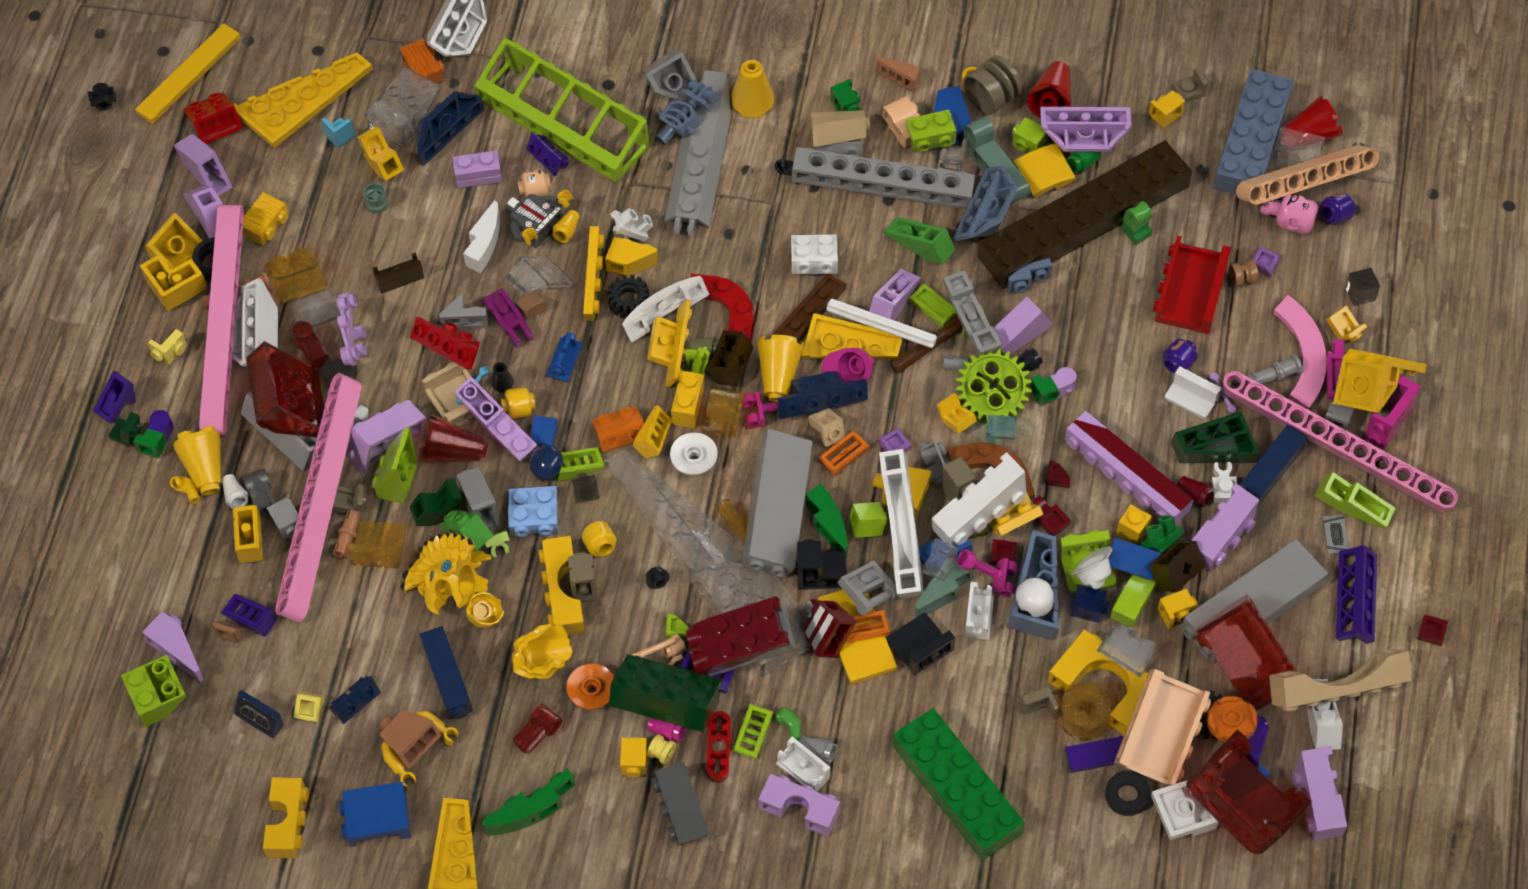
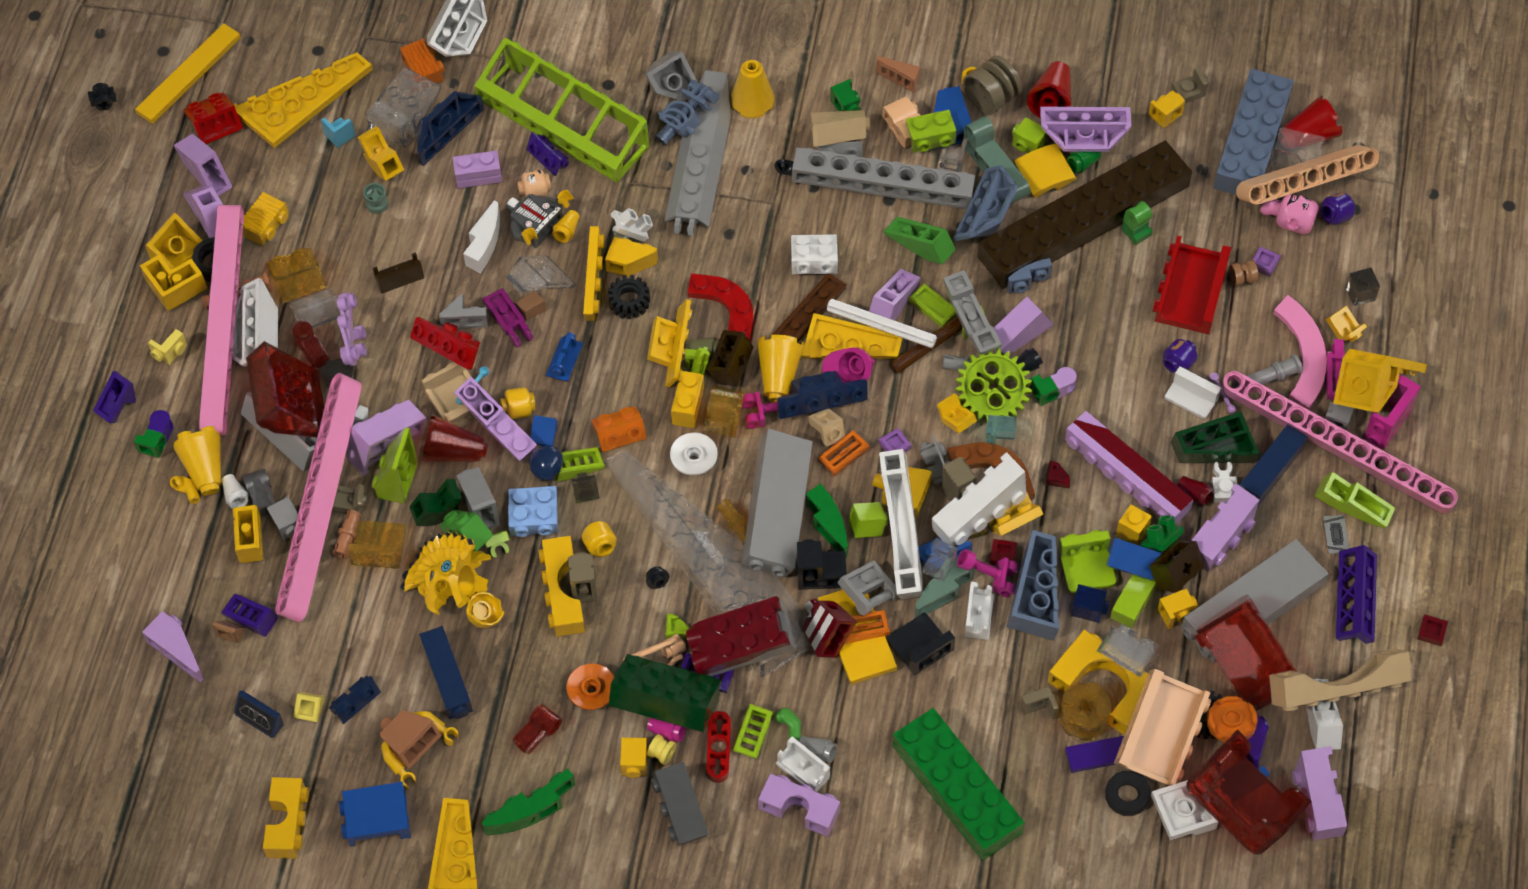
(126, 430): dark green bracket -> none
(154, 690): lime slope -> none
(501, 378): black cone -> none
(541, 652): yellow hair -> none
(648, 440): yellow slope -> none
(661, 304): white slope -> none
(1035, 596): white hair -> none
(1053, 518): dark red plate -> none
(1094, 568): white piece -> none

